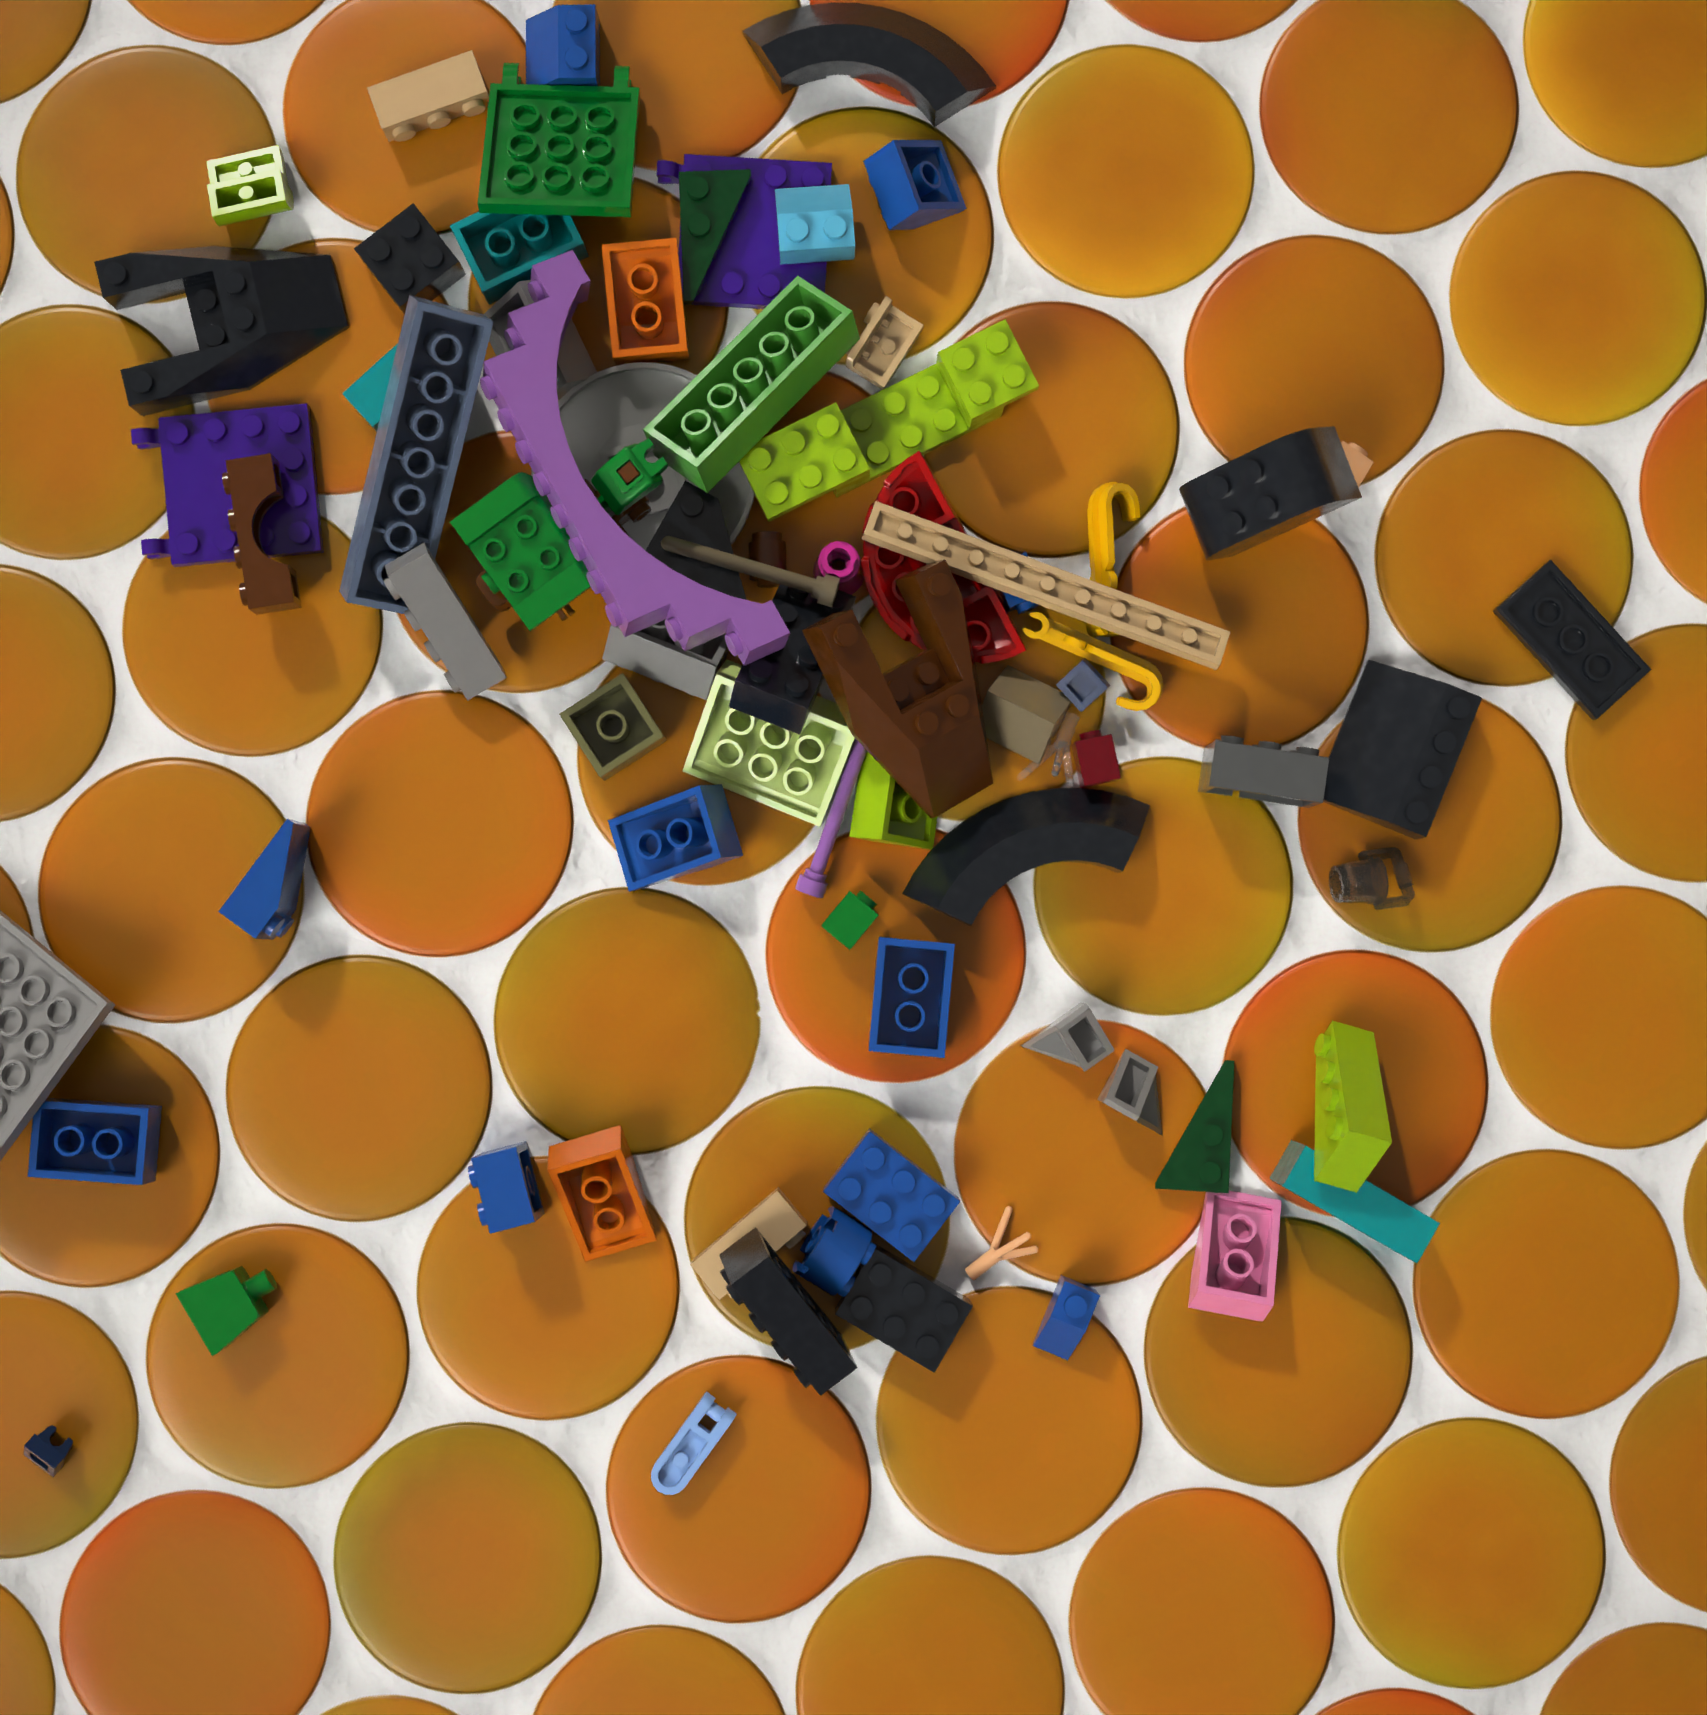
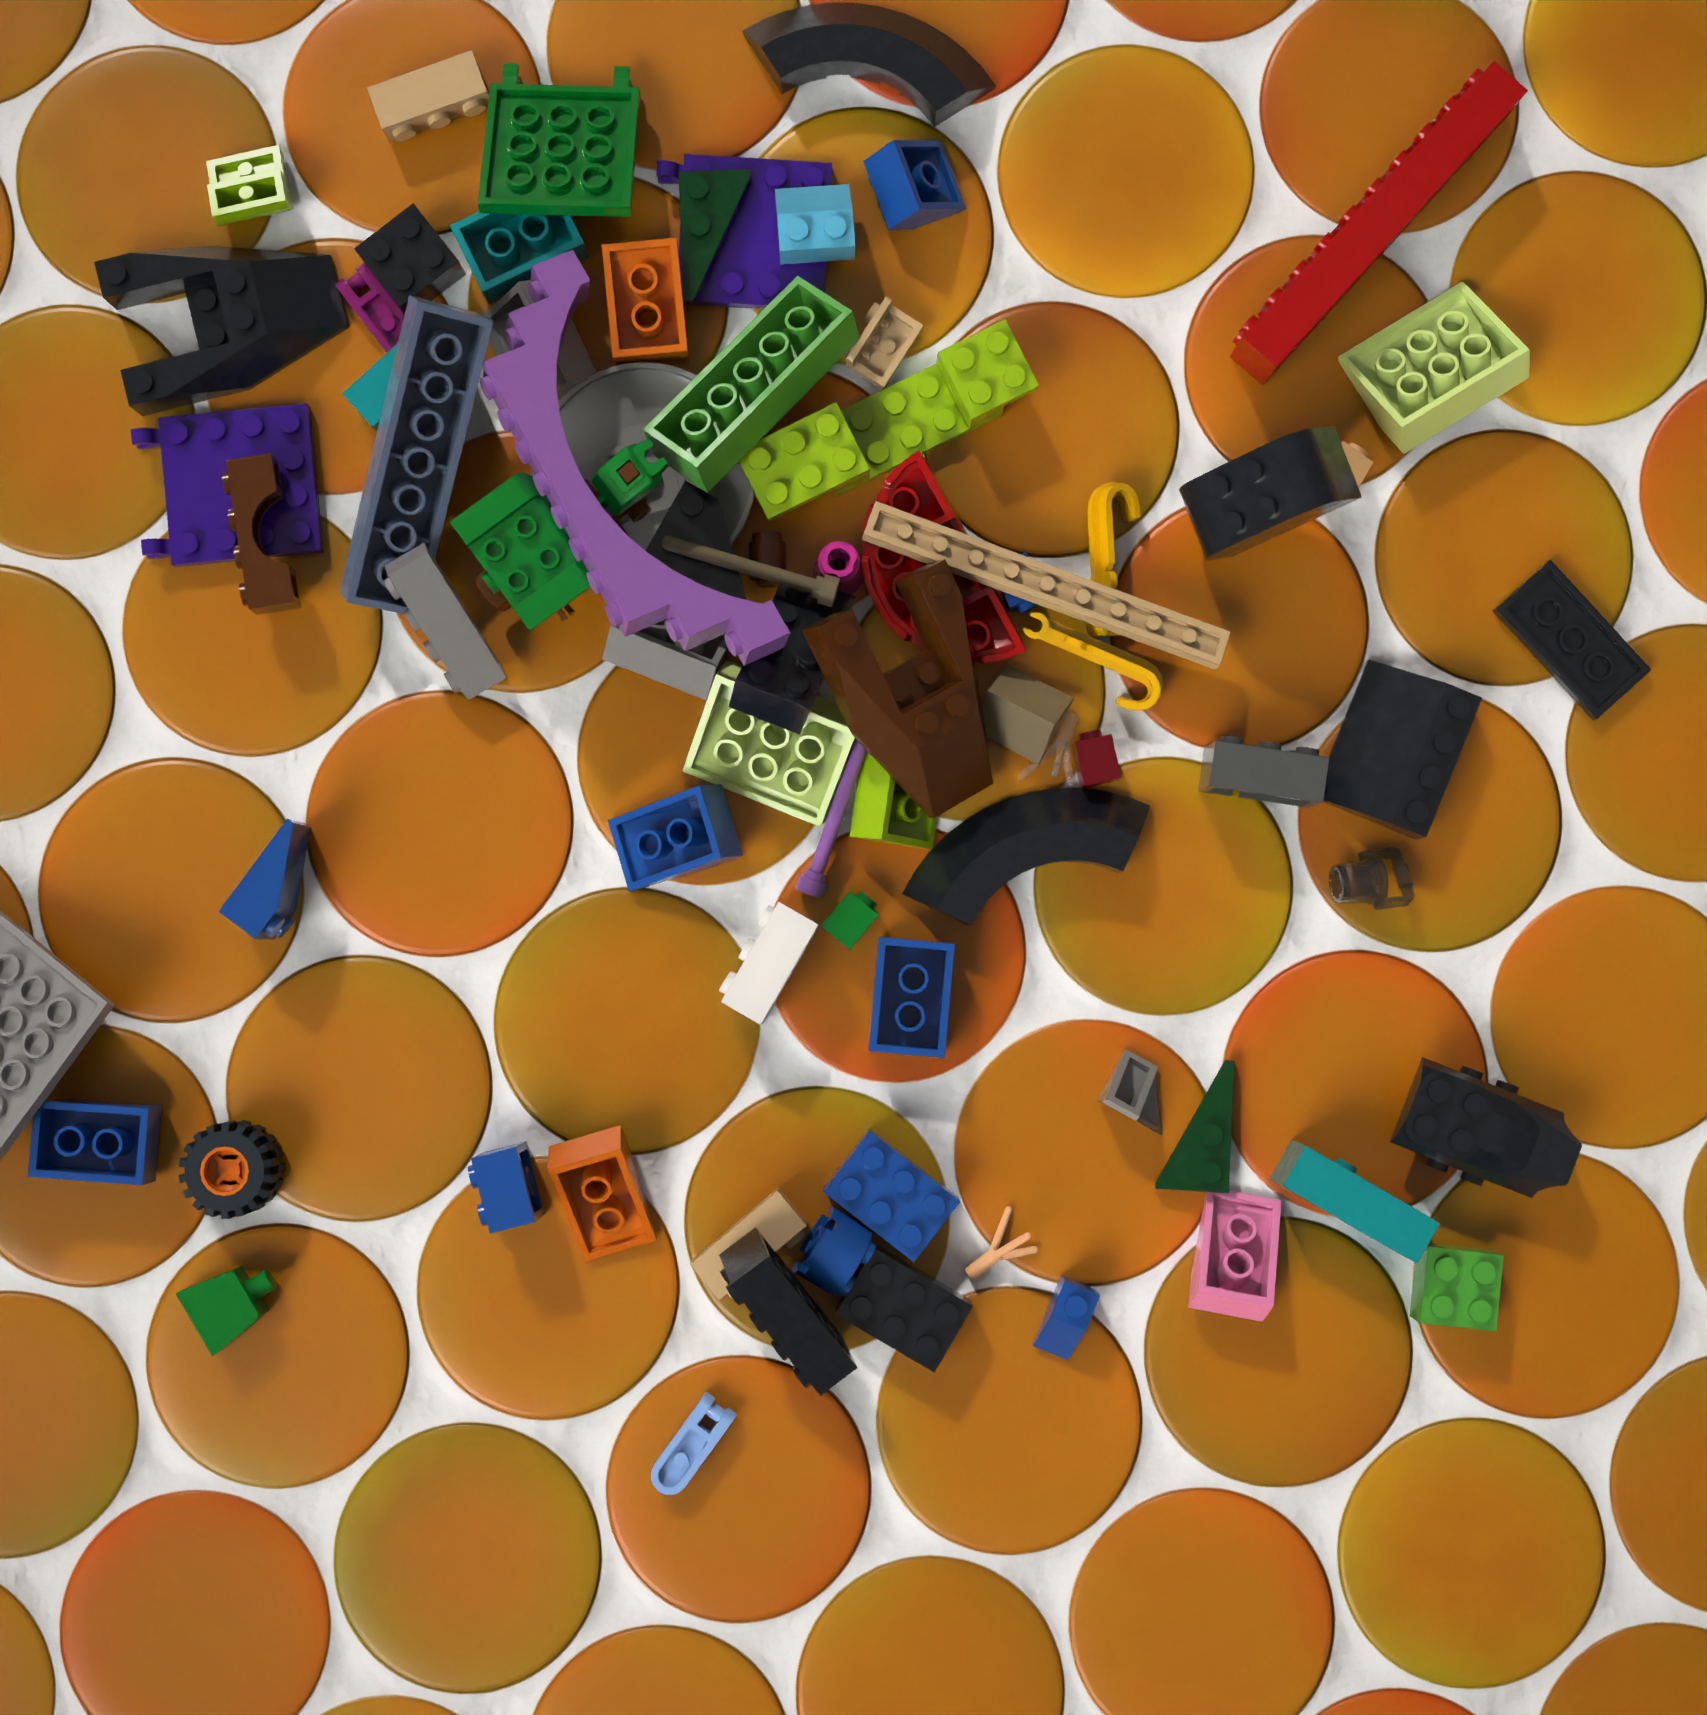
(46, 1455): dark blue tile -> none
(232, 1169): none -> black wheel
(374, 308): none -> magenta plate
(564, 46): blue slope -> none
(613, 727): olive brick -> none
(768, 962): none -> white brick
(1073, 1039): light grey slope -> none
(1083, 685): dark blue tile -> none
(1349, 1107): lime wedge -> none
(1376, 221): none -> red brick
(1436, 366): none -> yellowish green slope
(1457, 1287): none -> bright green brick
(1485, 1131): none -> black slope

